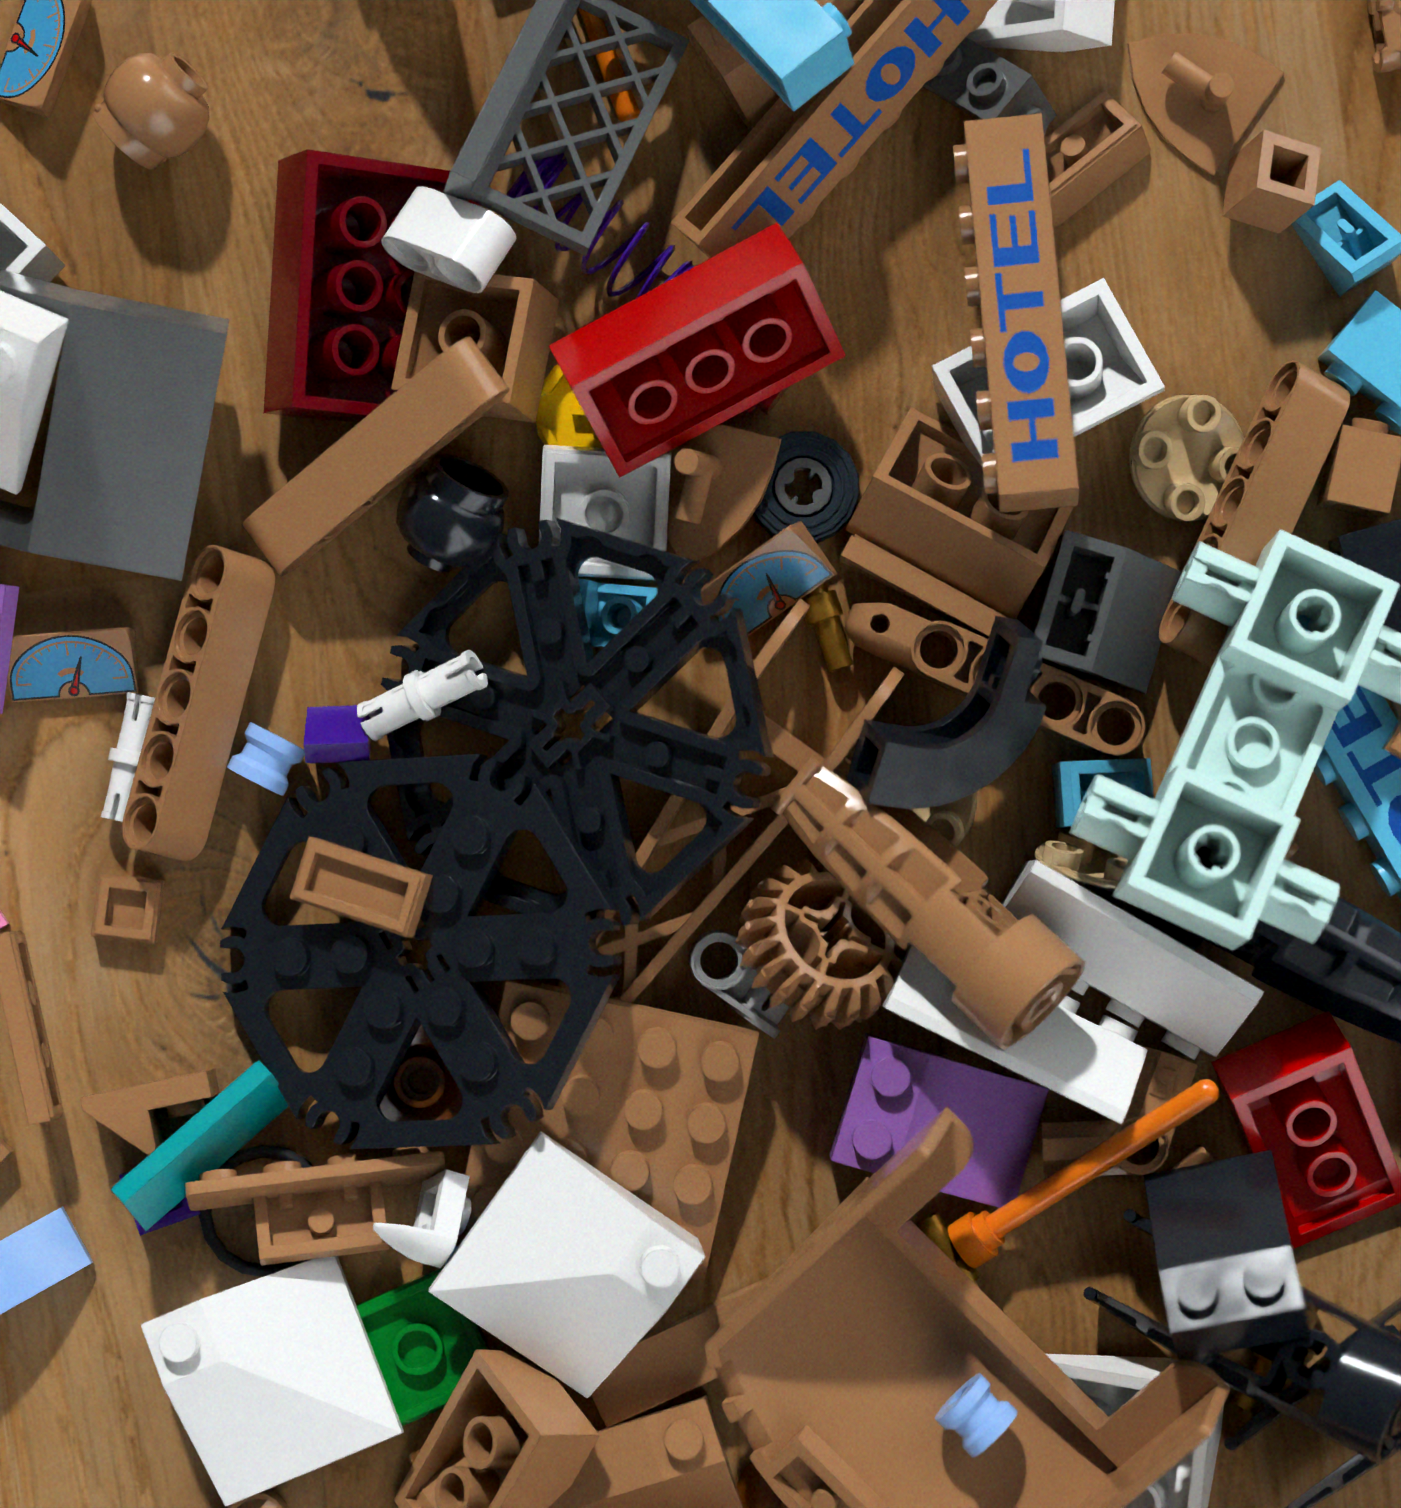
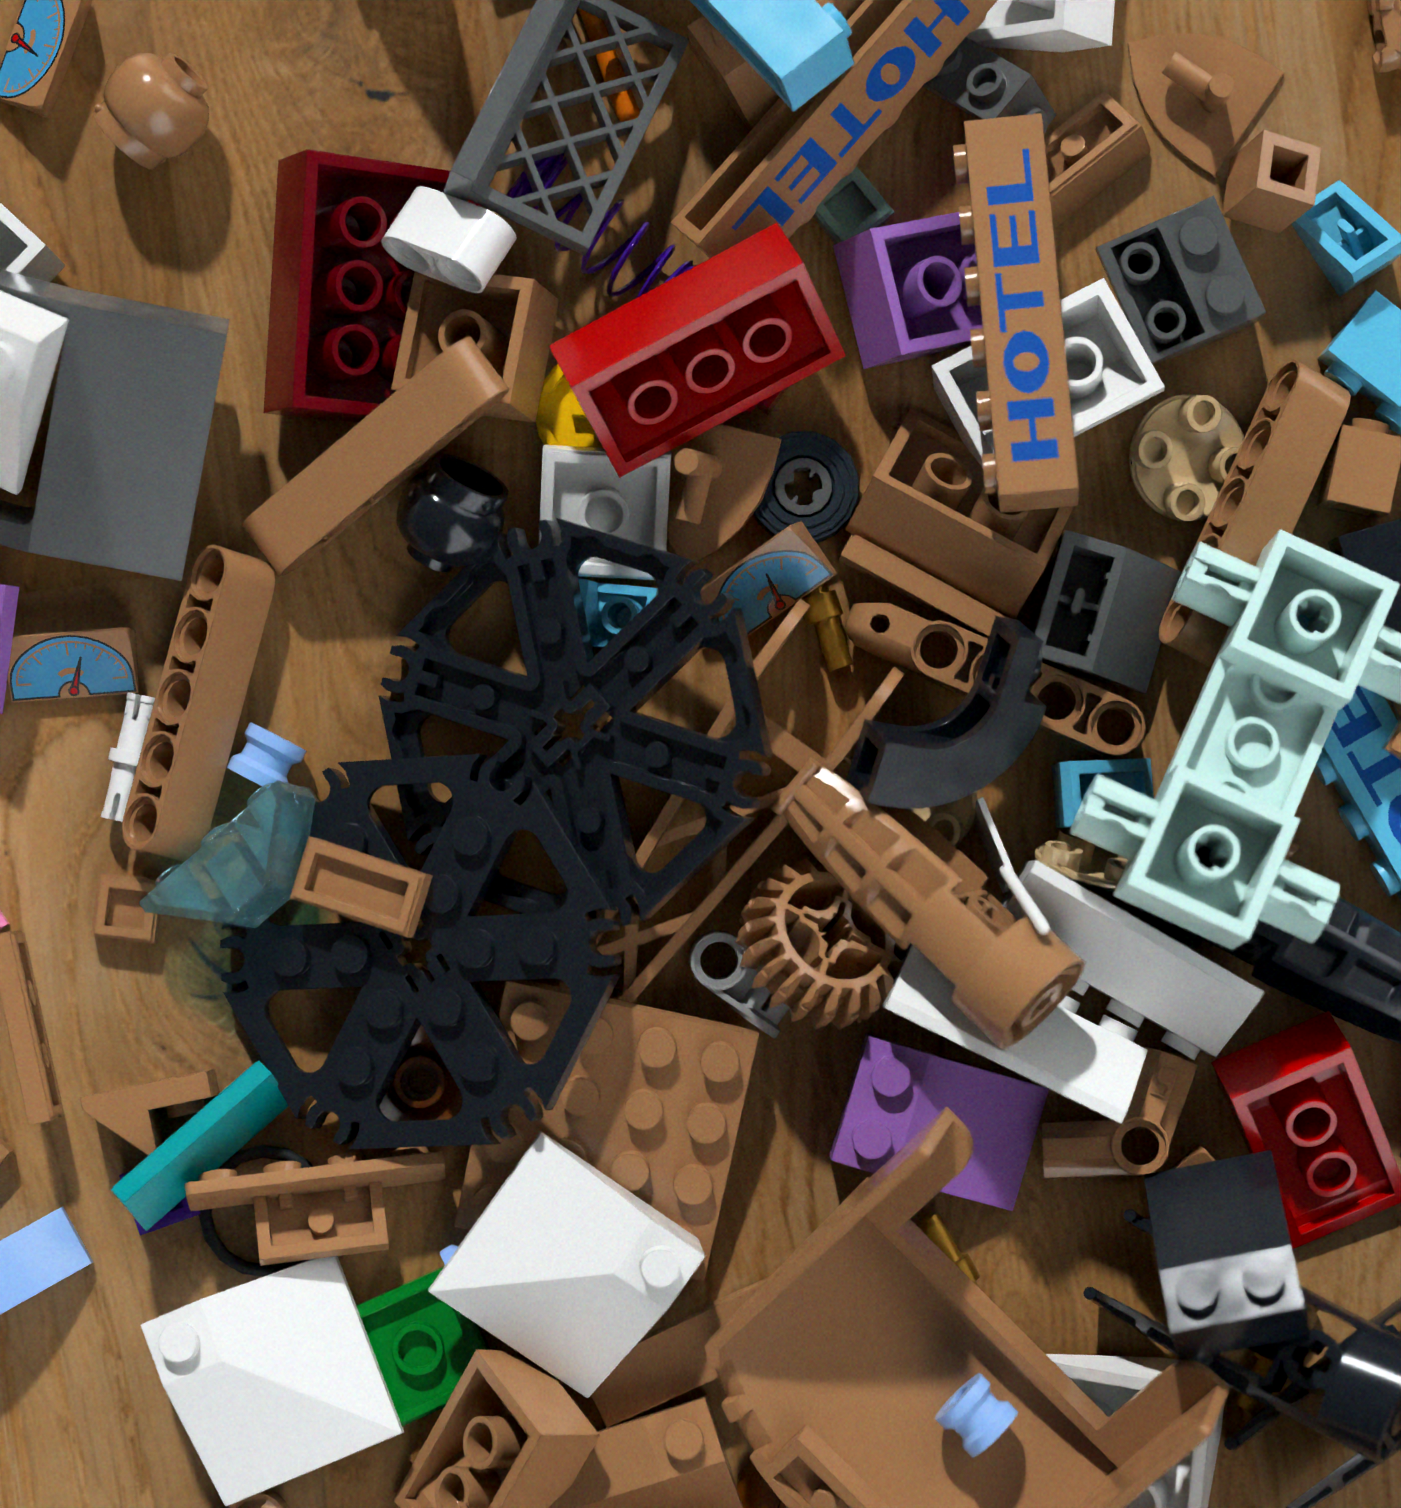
(243, 865): none -> clear light blue slope
(335, 735): dark purple tile -> none
(422, 695): white pin -> none
(439, 1220): white plate -> none
(852, 208): none -> sand green tile
(908, 289): none -> medium lavender slope
(980, 1235): orange piece -> none
(1002, 867): none -> white piece
(1181, 281): none -> dark grey slope

